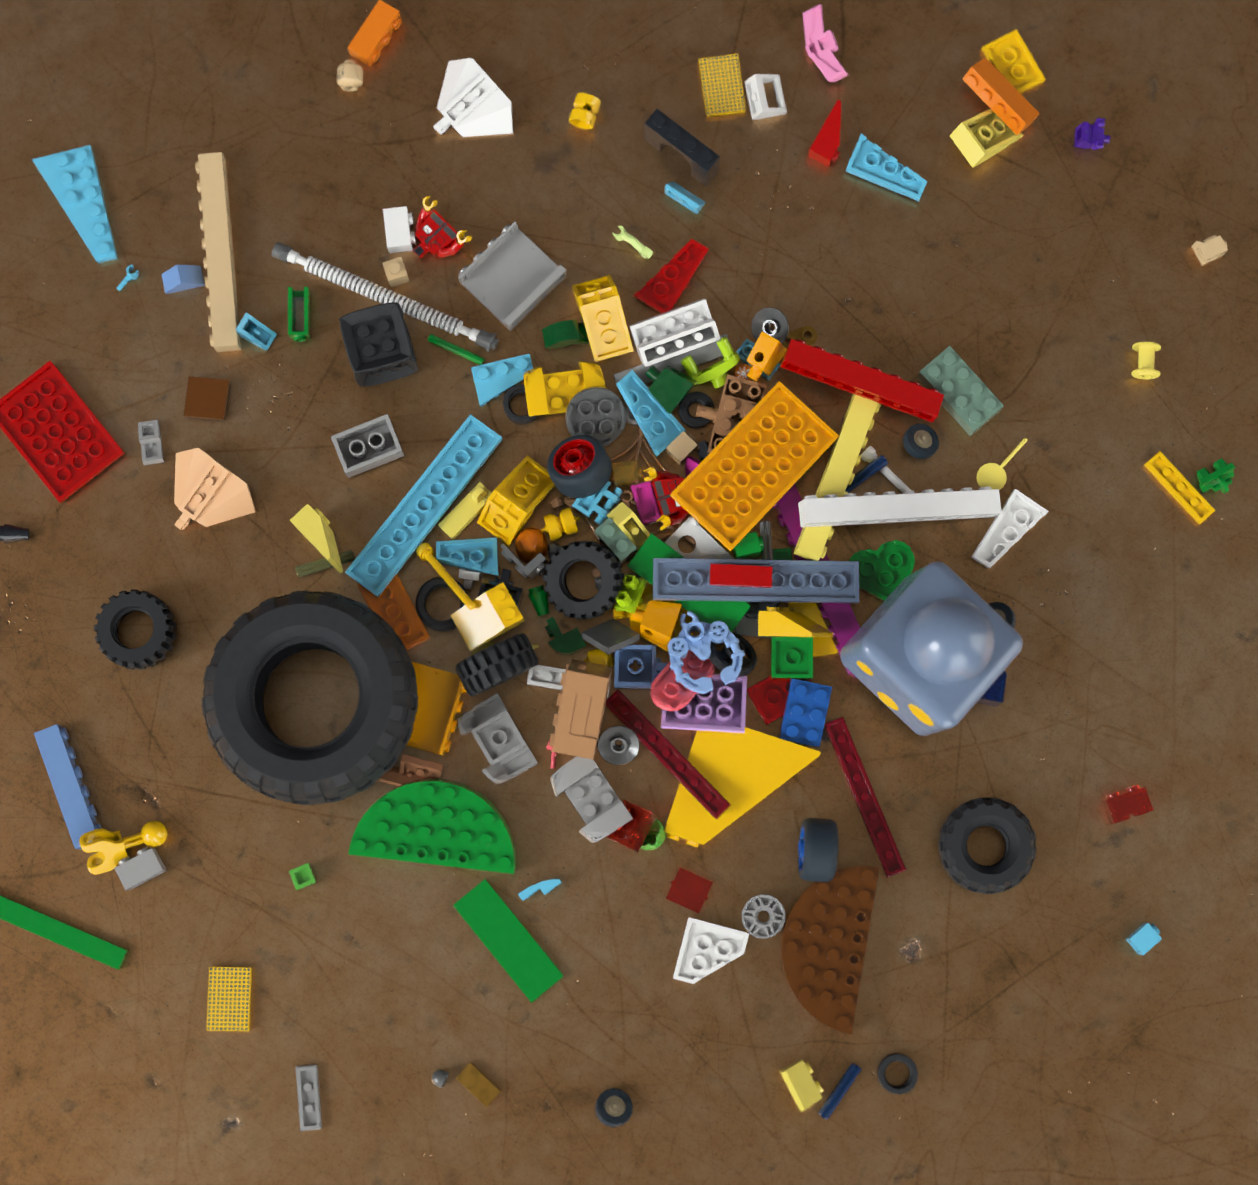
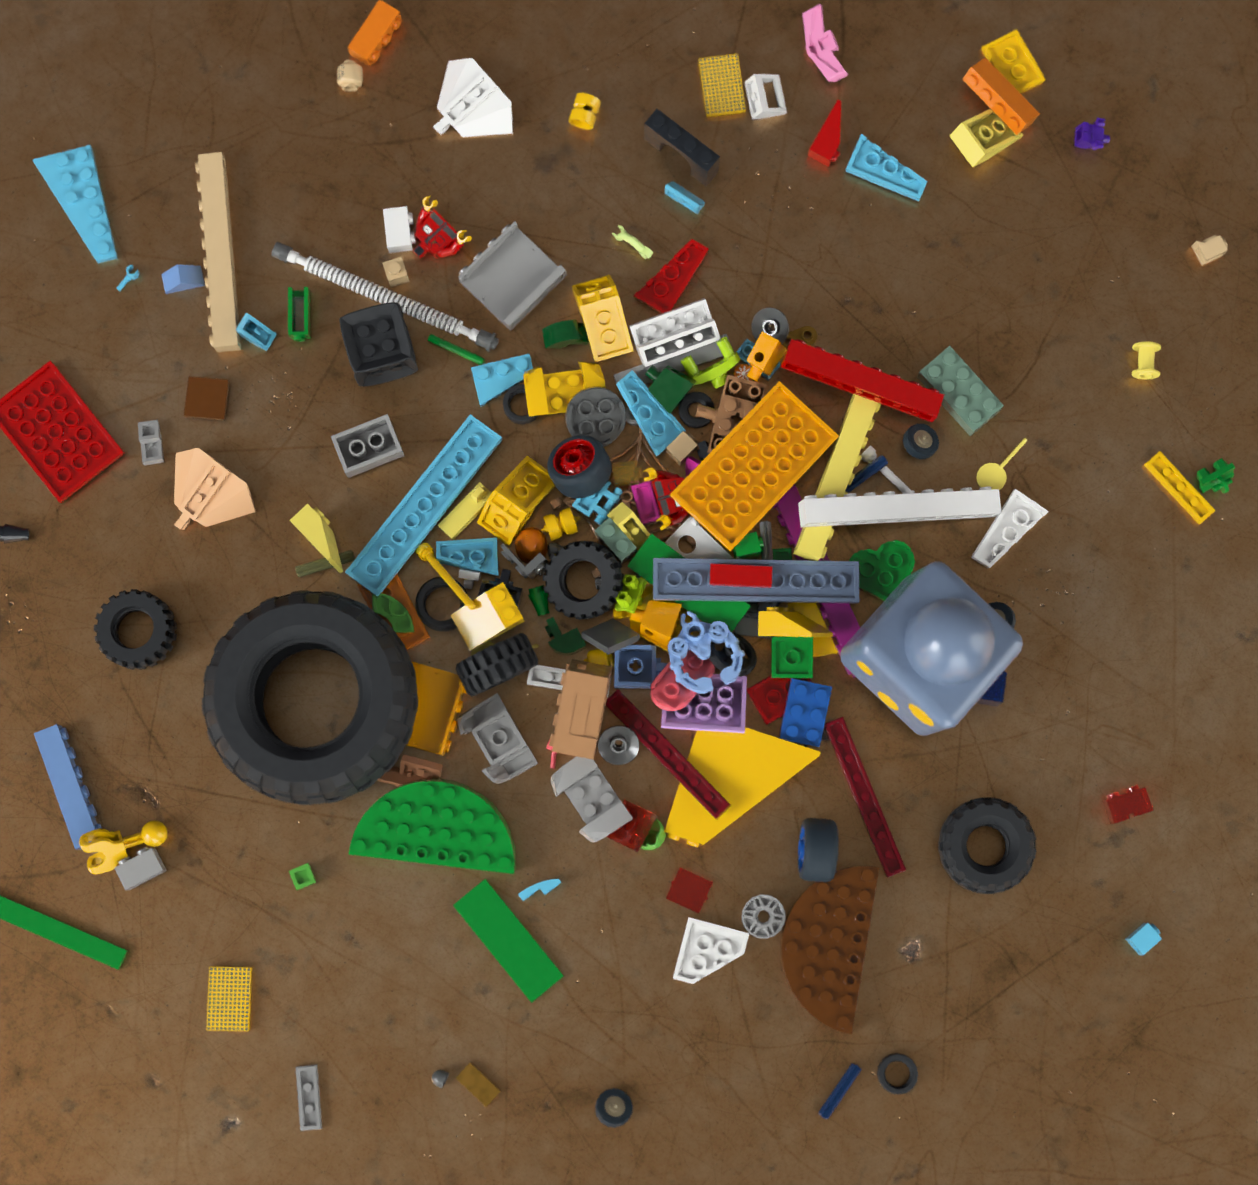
(394, 612): none -> bright green tile
(801, 1085): light yellow slope -> none

